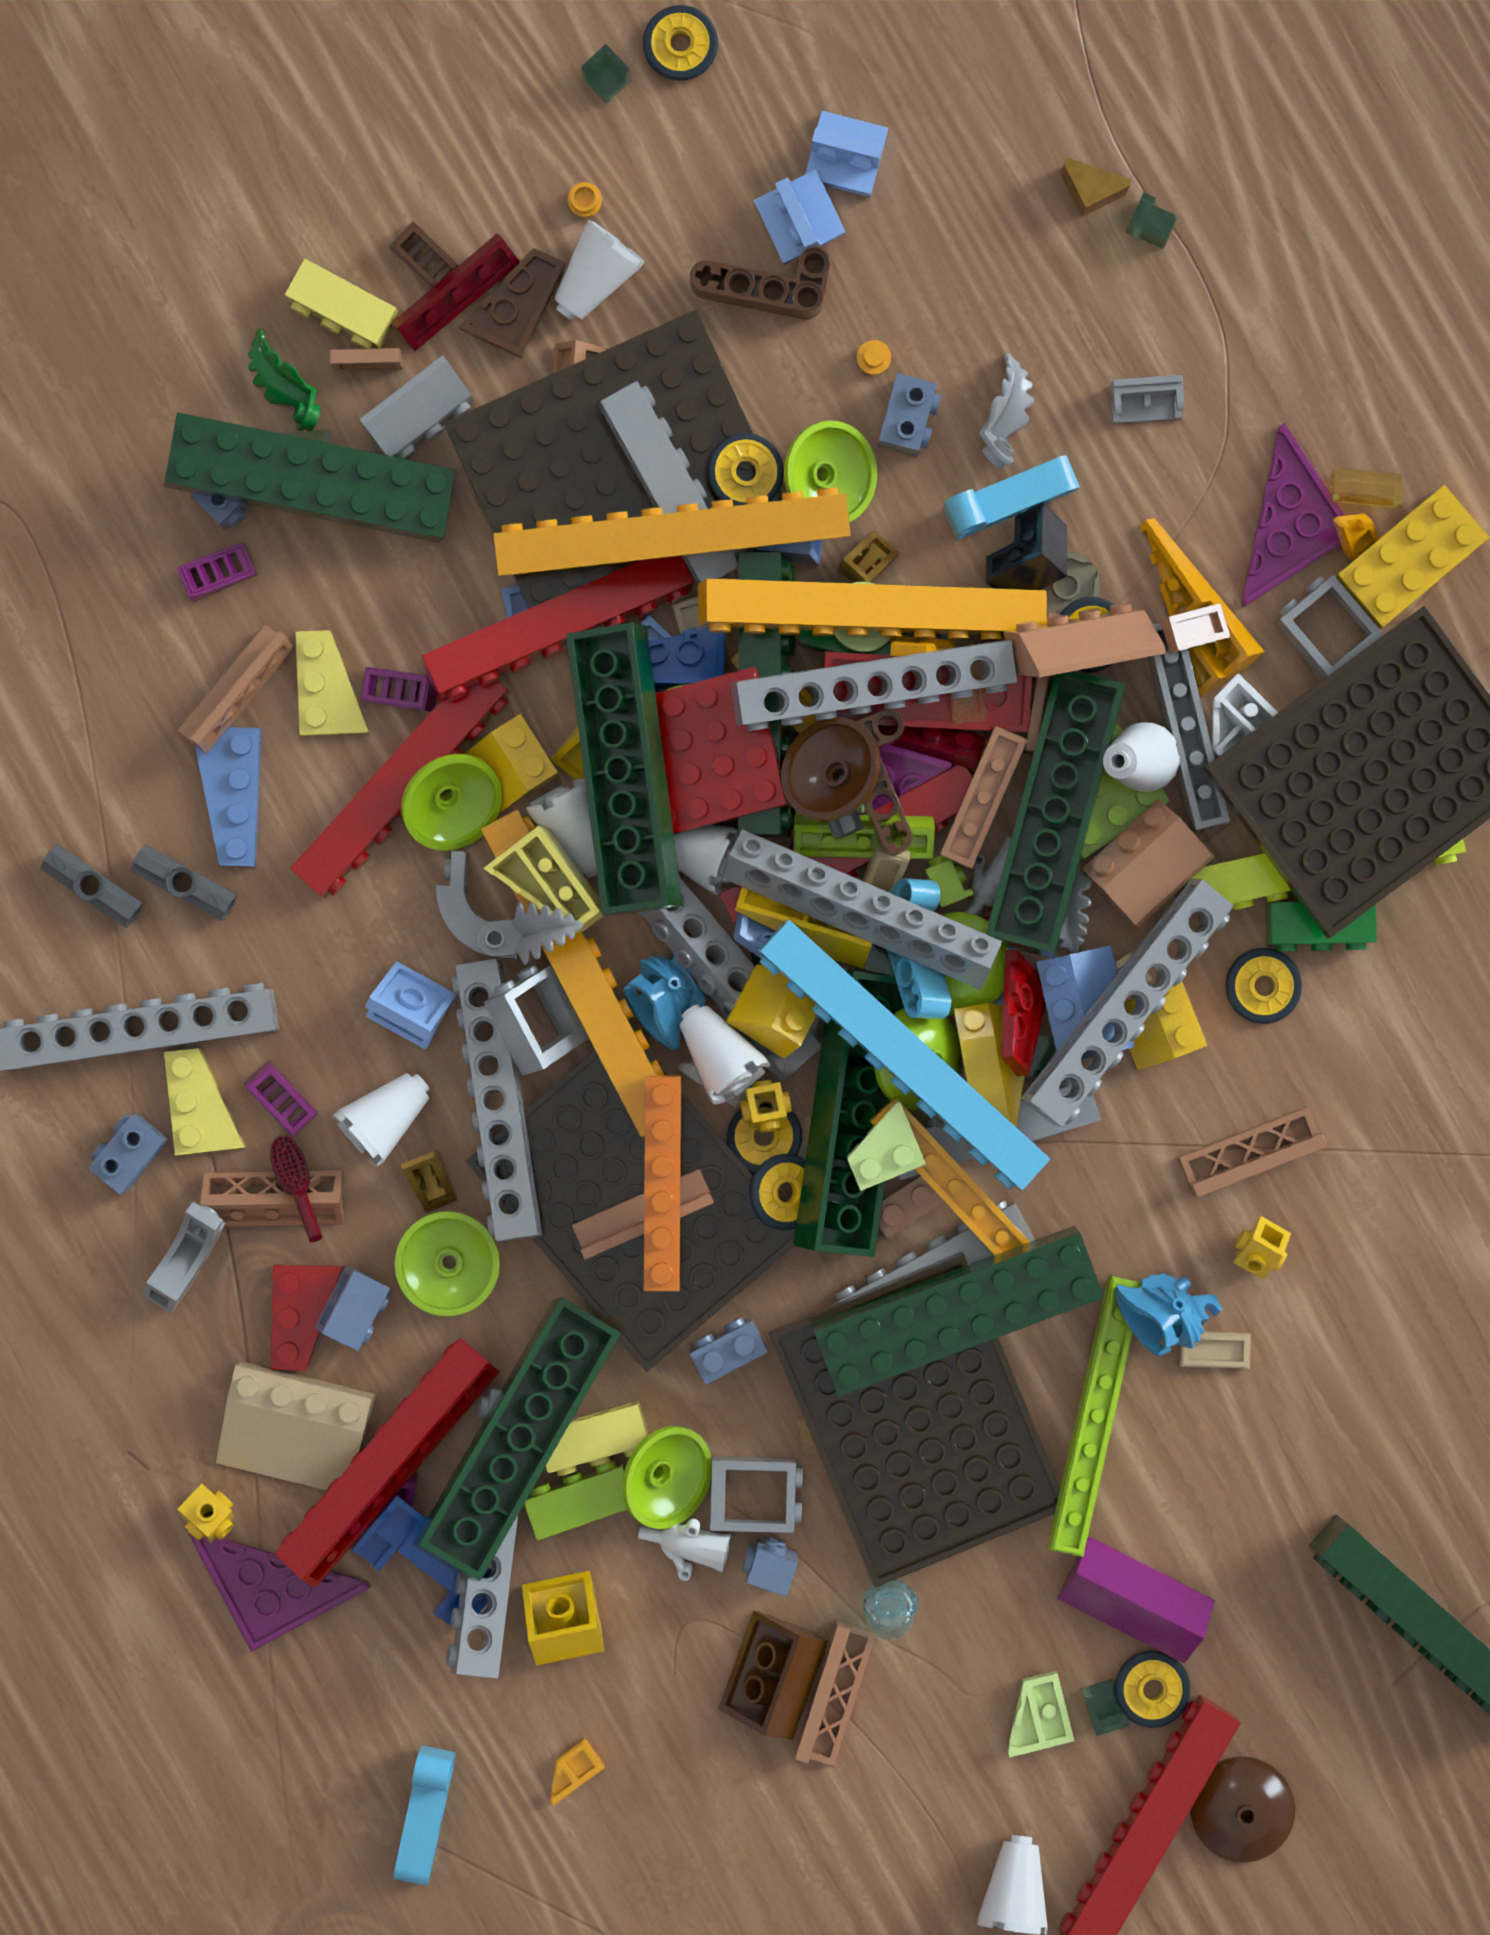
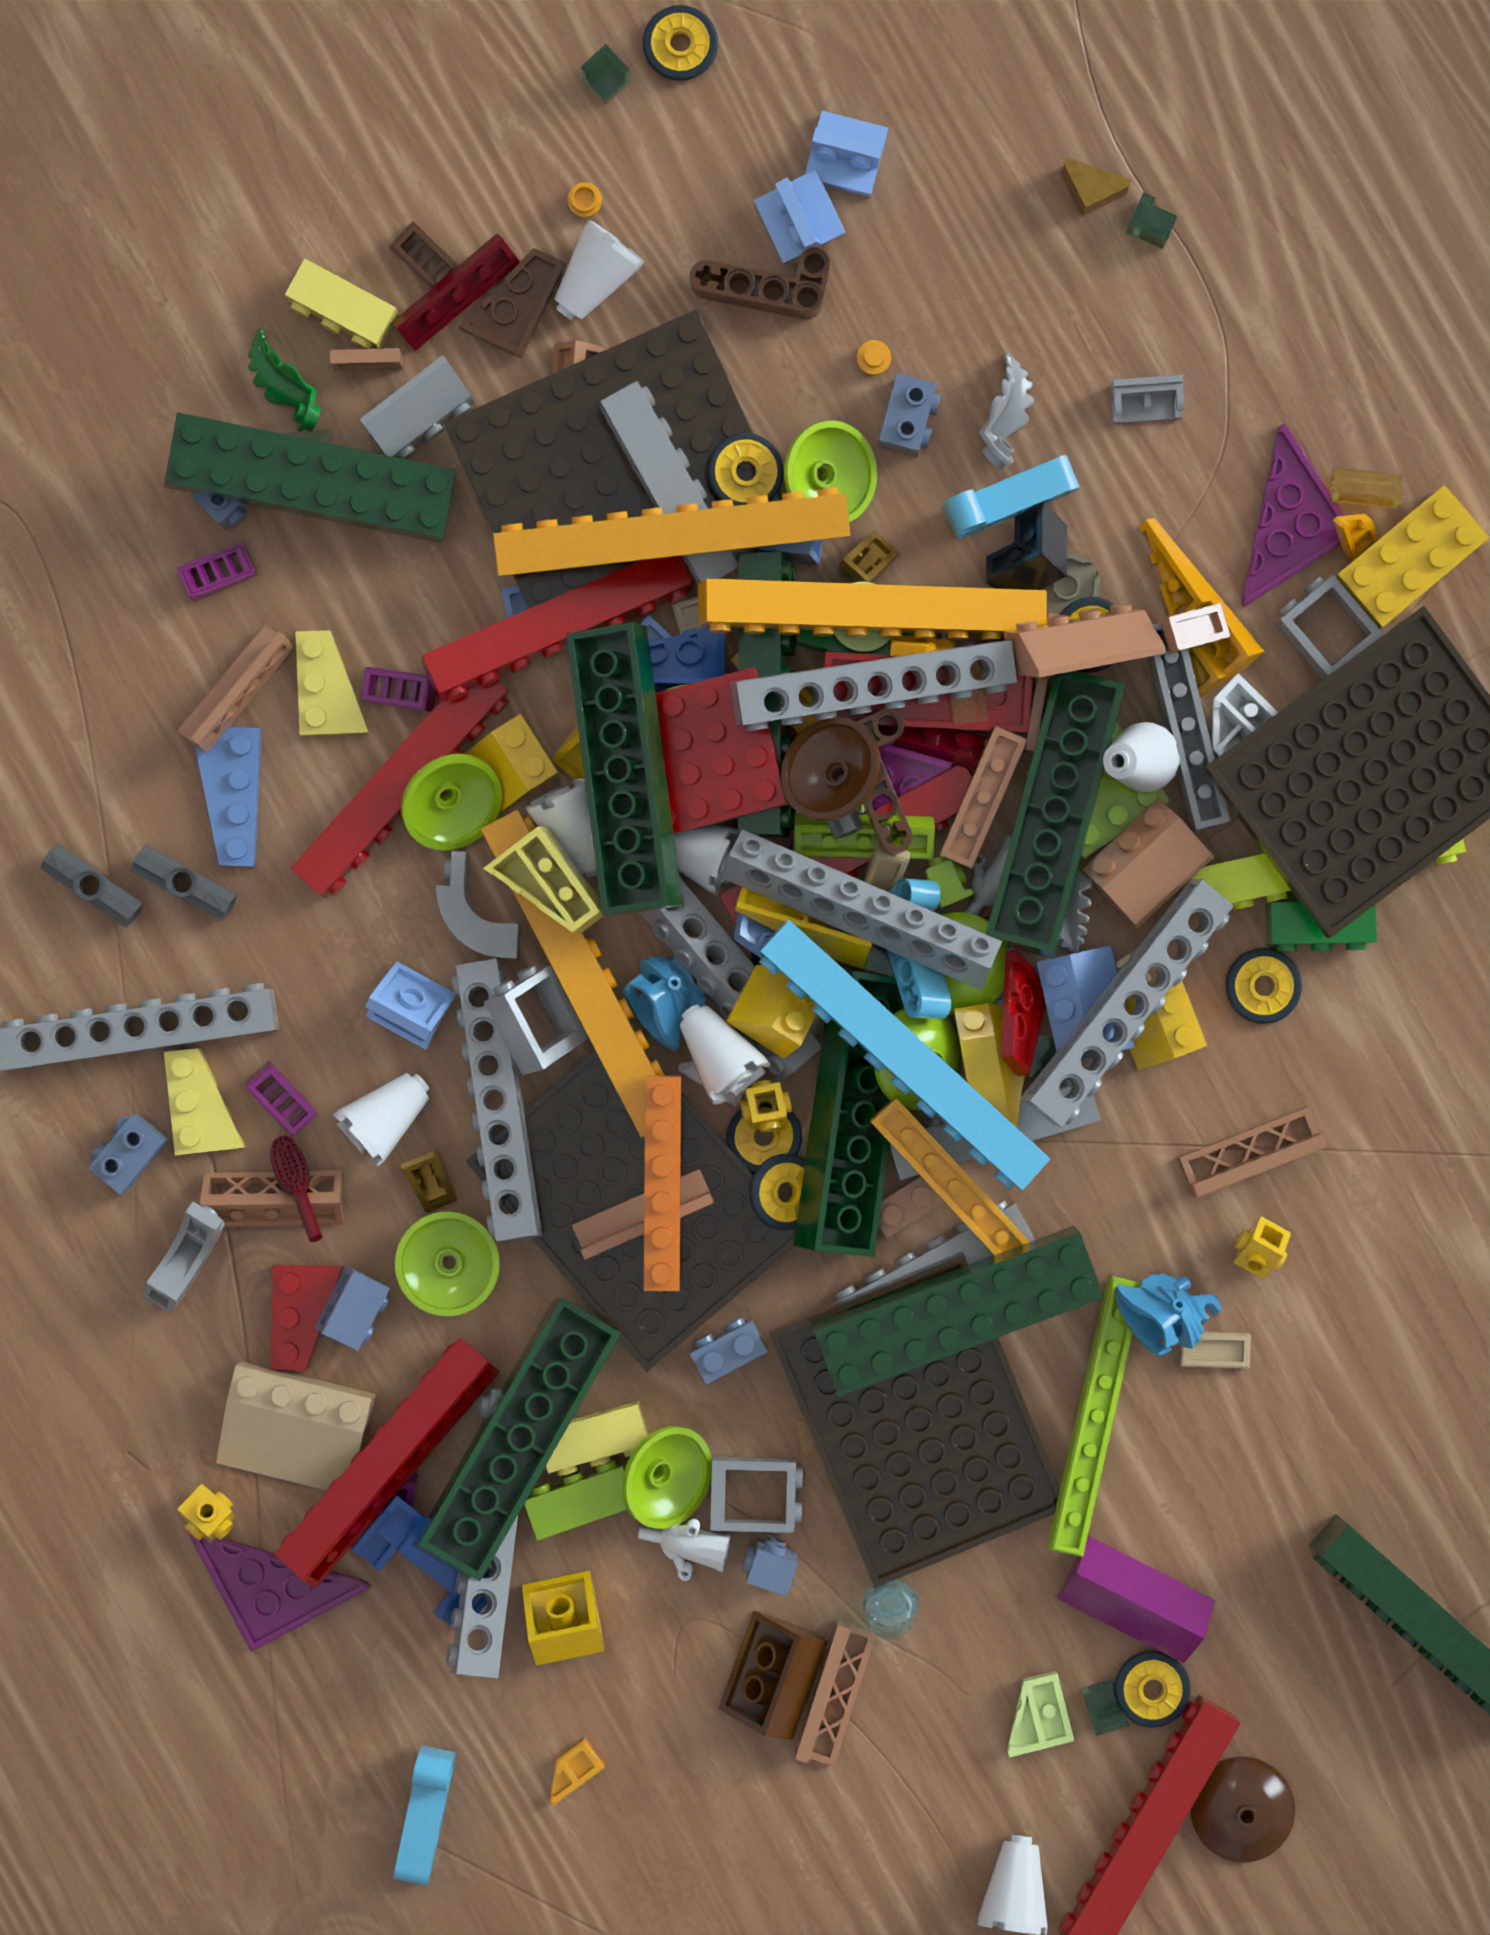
(528, 932): light grey plant -> none
(886, 1150): yellowish green wing -> none

